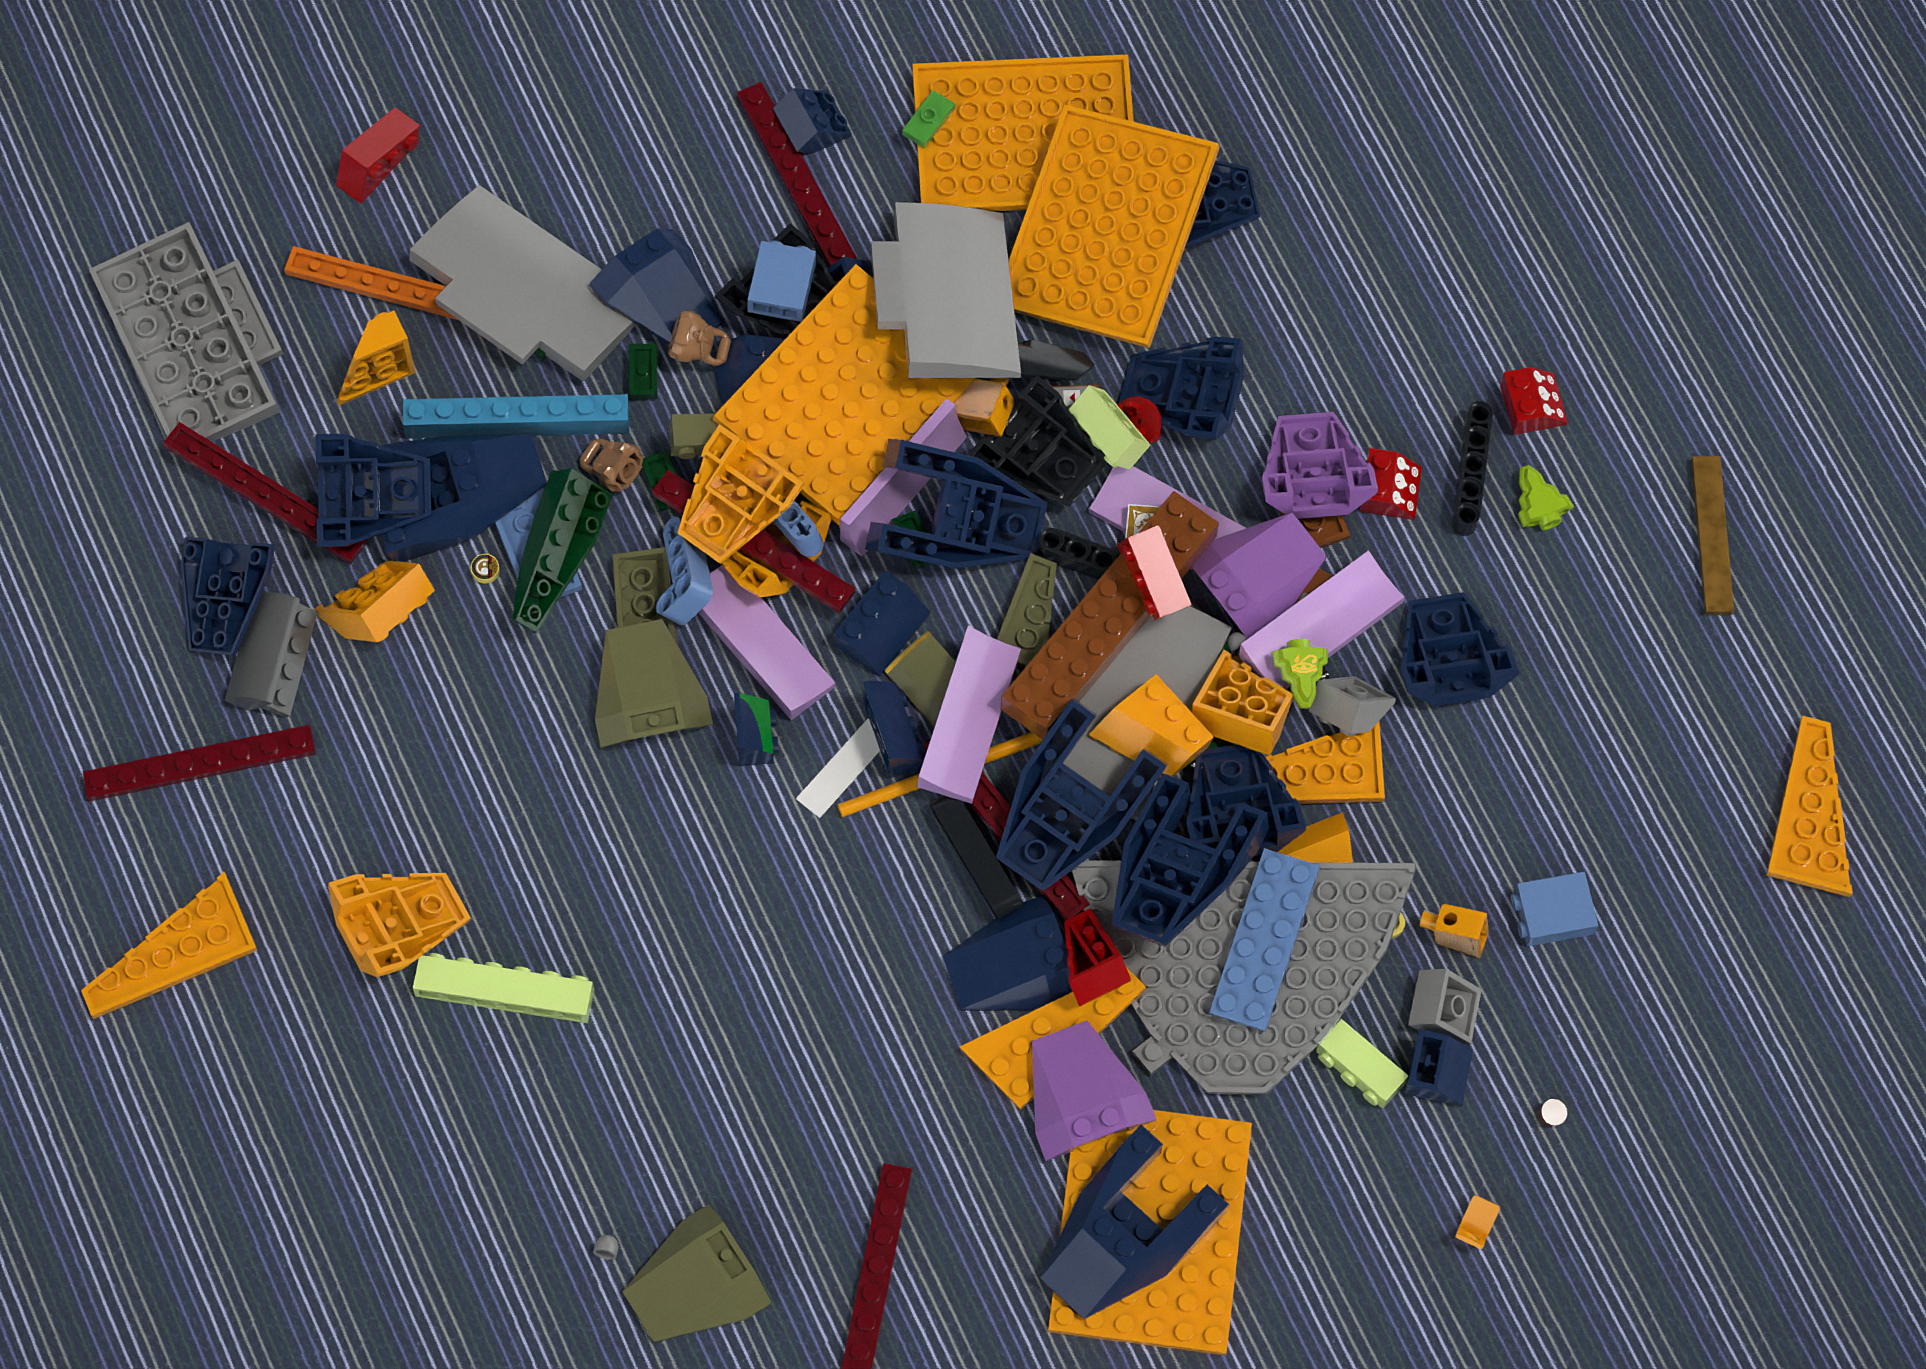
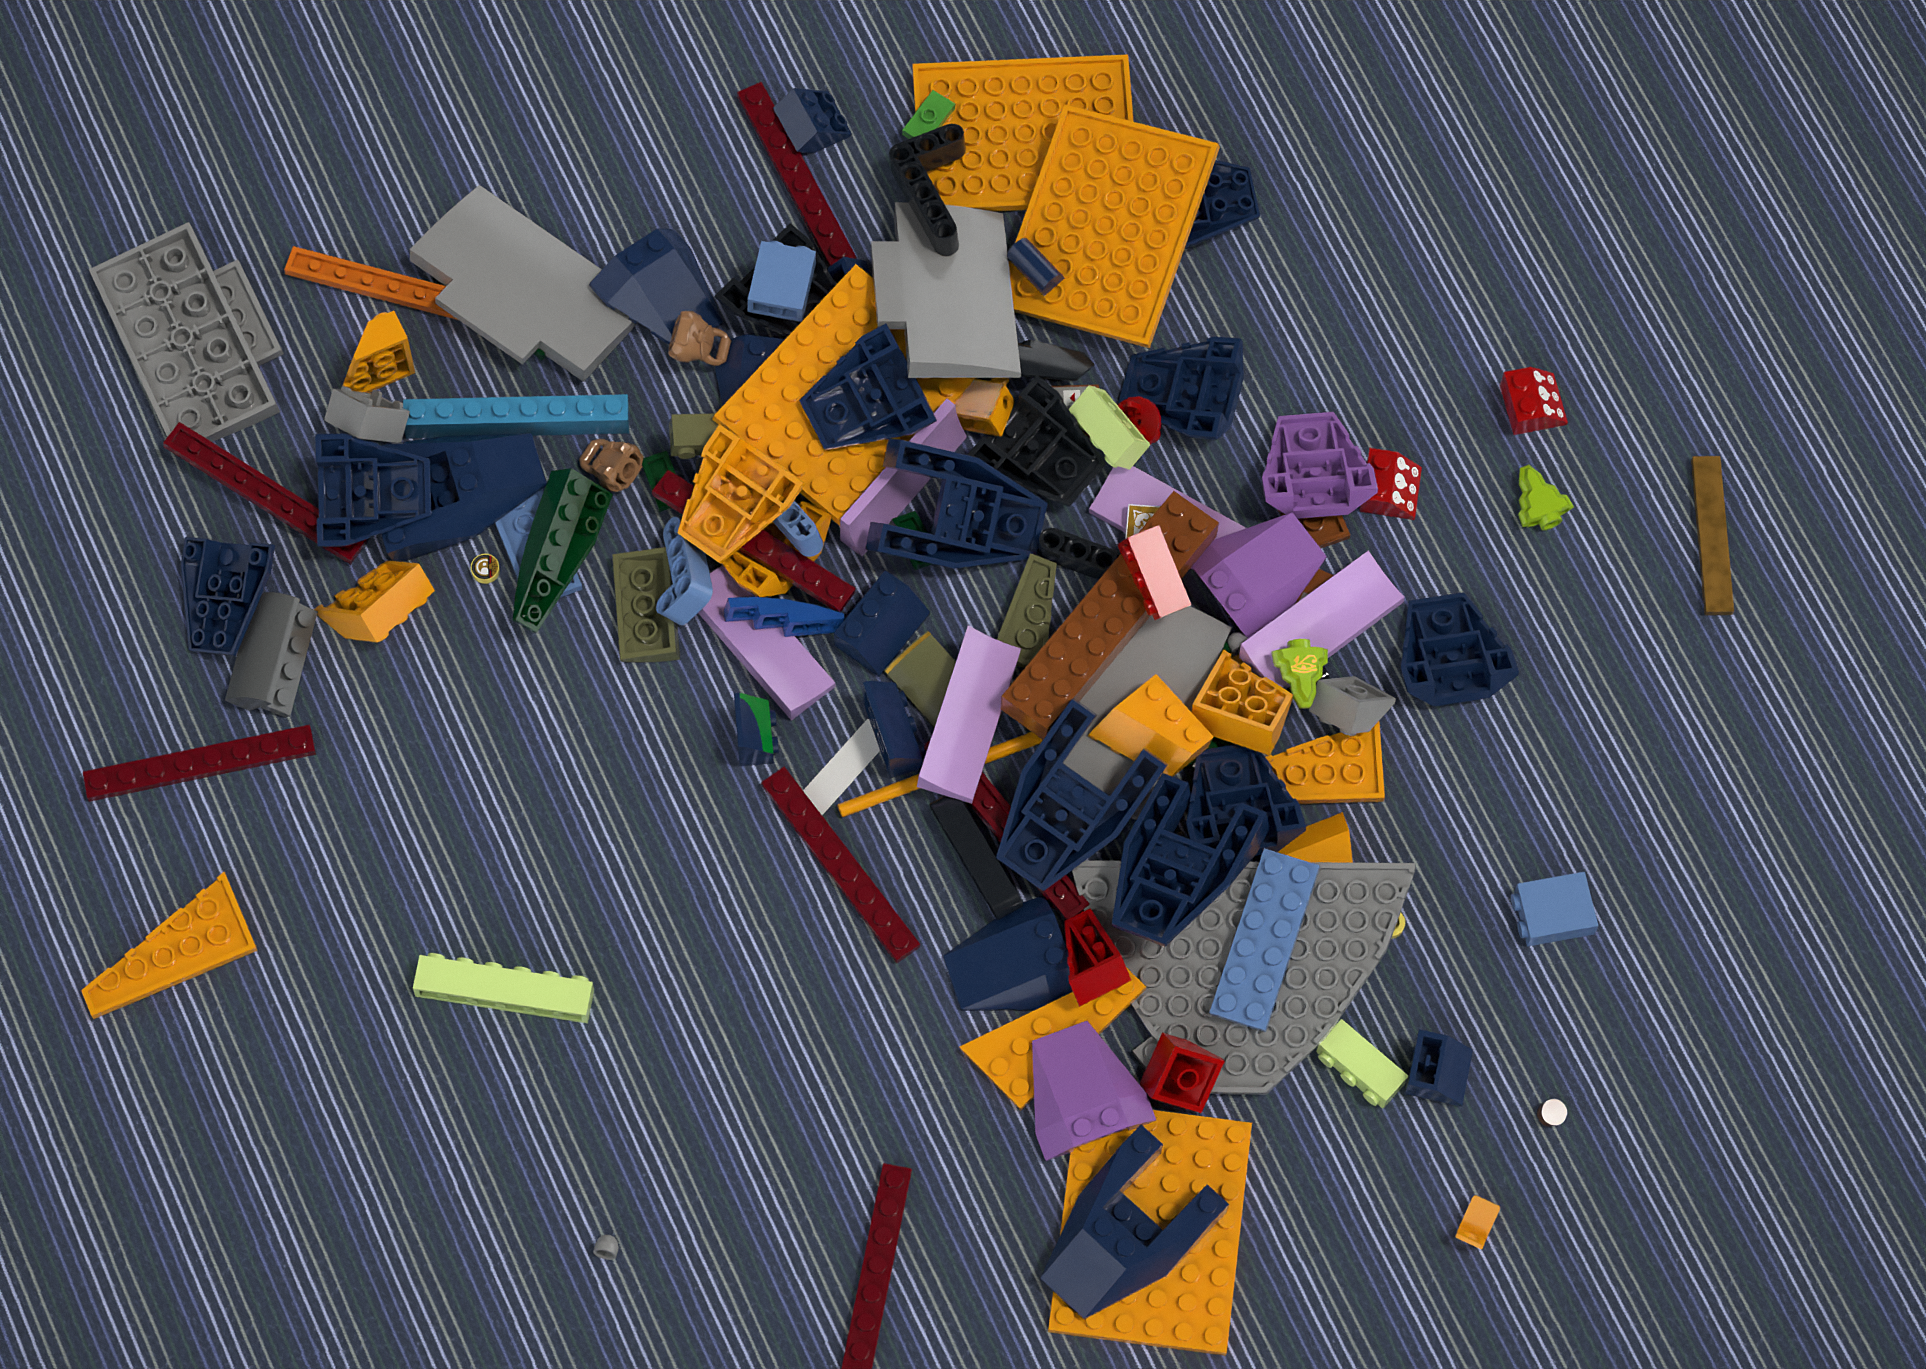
(367, 415): none -> light grey container
(376, 154): red wedge -> none
(395, 918): light orange wedge -> none
(643, 371): dark green plate -> none
(646, 686): olive wedge -> none
(696, 1281): olive wedge -> none
(793, 616): none -> blue slope
(840, 865): none -> dark red plate
(867, 395): none -> dark blue wedge
(909, 167): none -> black beam
(1034, 266): none -> dark blue brick
(1181, 1073): none -> red slope
(1445, 1004): light grey slope -> none
(1458, 928): light orange torso -> none
(1477, 457): black beam -> none
(1810, 823): light orange wing -> none

